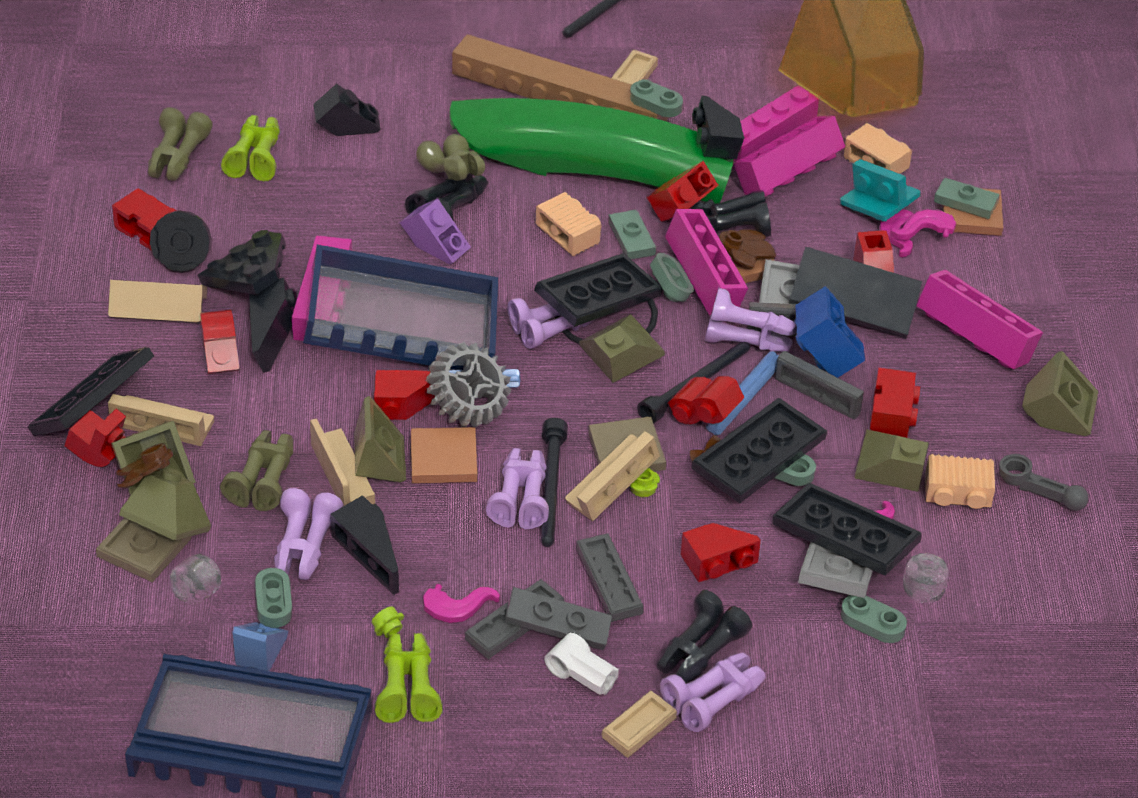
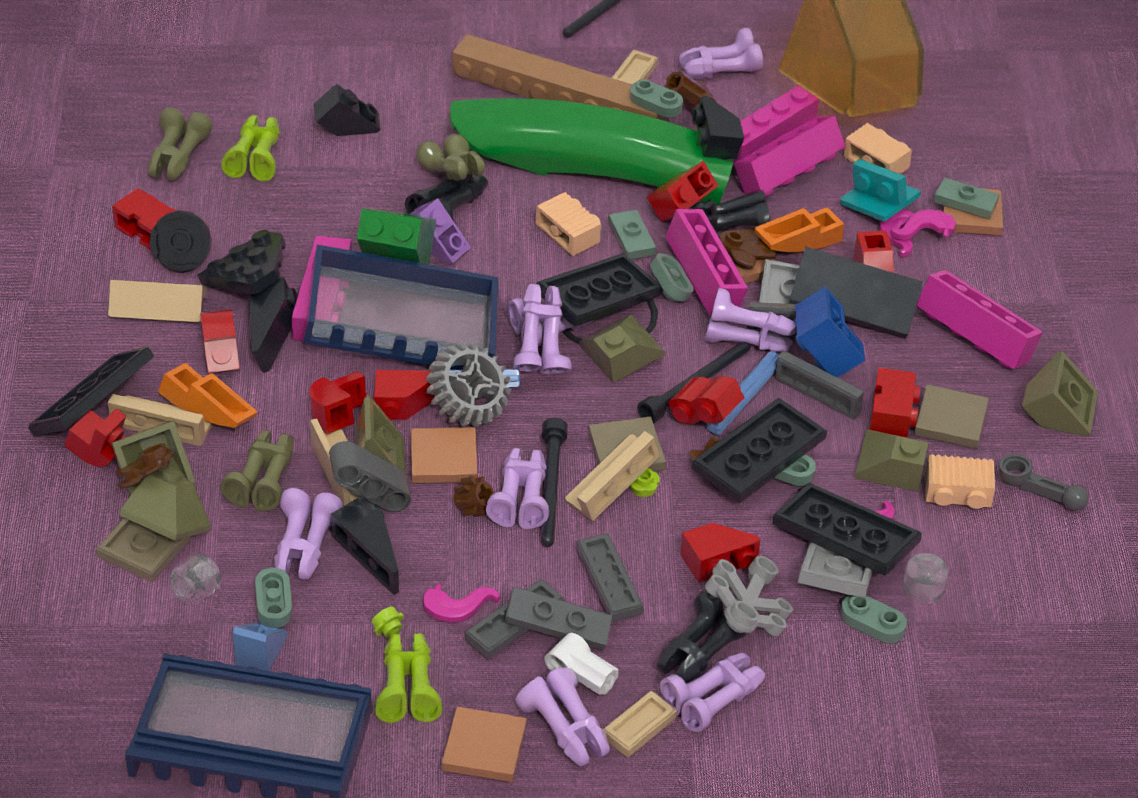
(205, 396): none -> orange slope
(334, 400): none -> red brick
(370, 476): none -> dark grey beam
(396, 235): none -> green slope
(472, 496): none -> reddish brown gear
(484, 744): none -> nougat tile
(529, 359): none -> lavender piece
(561, 685): none -> lavender piece
(688, 88): none -> reddish brown piece
(739, 56): none -> lavender piece
(742, 614): none -> light grey plant
(802, 229): none -> orange slope
(951, 416): none -> dark tan tile

